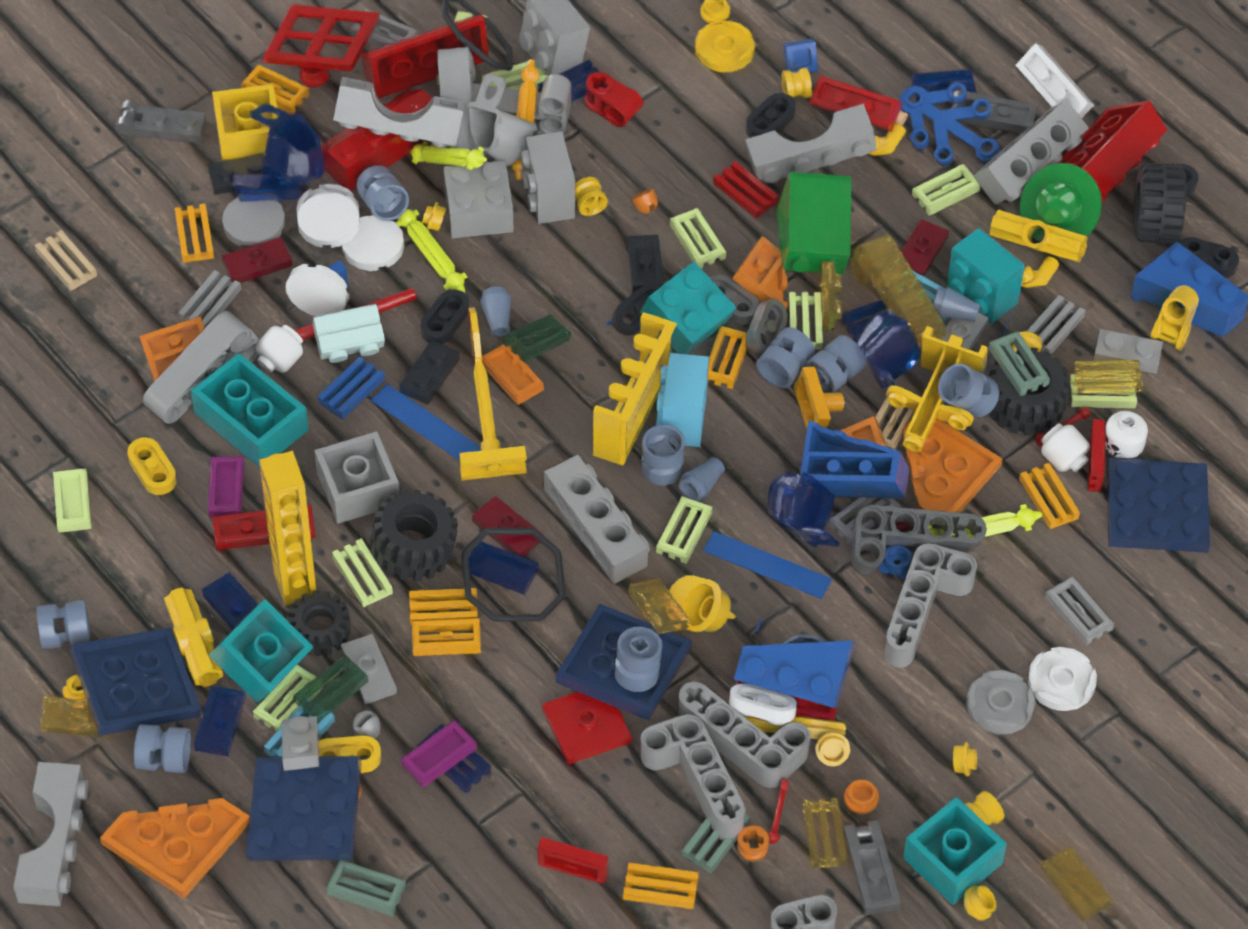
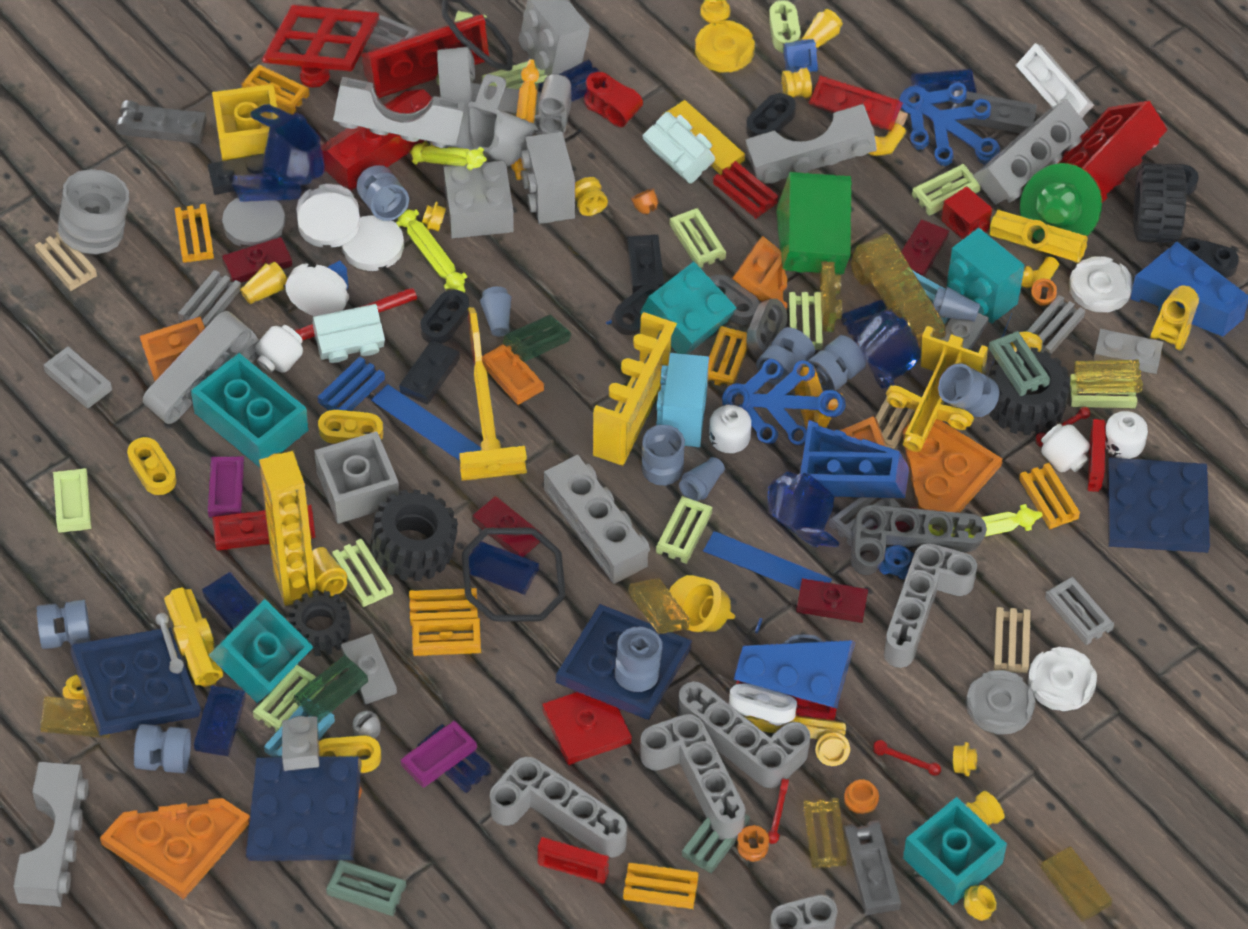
(77, 377): none -> light grey plate
(93, 211): none -> light grey wheel
(176, 665): none -> light grey hinge
(264, 283): none -> yellow cone
(328, 573): none -> yellow cone
(350, 425): none -> yellow plate
(602, 831): none -> light grey beam
(679, 147): none -> light aqua brick
(723, 149): none -> yellow tile
(730, 429): none -> white head
(777, 400): none -> blue plant
(779, 27): none -> yellowish green beam
(823, 27): none -> yellow cone
(832, 600): none -> dark red plate
(880, 748): none -> red hinge
(966, 213): none -> red brick
(1013, 617): none -> tan tile
(1036, 291): none -> orange hinge
(1100, 284): none -> white tile

